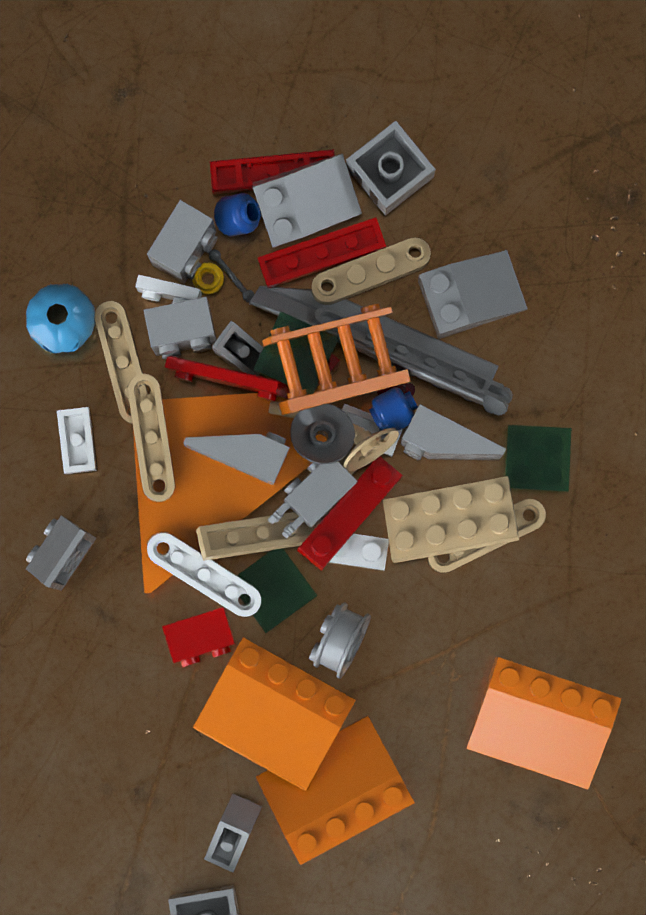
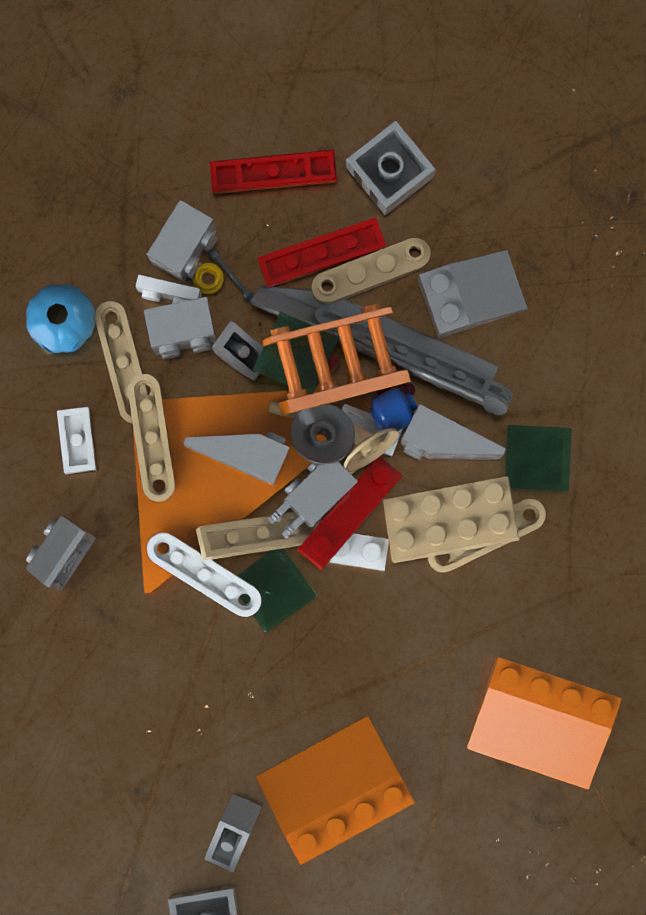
(187, 370): red plate -> none
(199, 636): red brick -> none
(237, 214): blue head -> none
(274, 714): orange slope -> none
(306, 199): light grey slope -> none
(341, 639): light grey wheel -> none

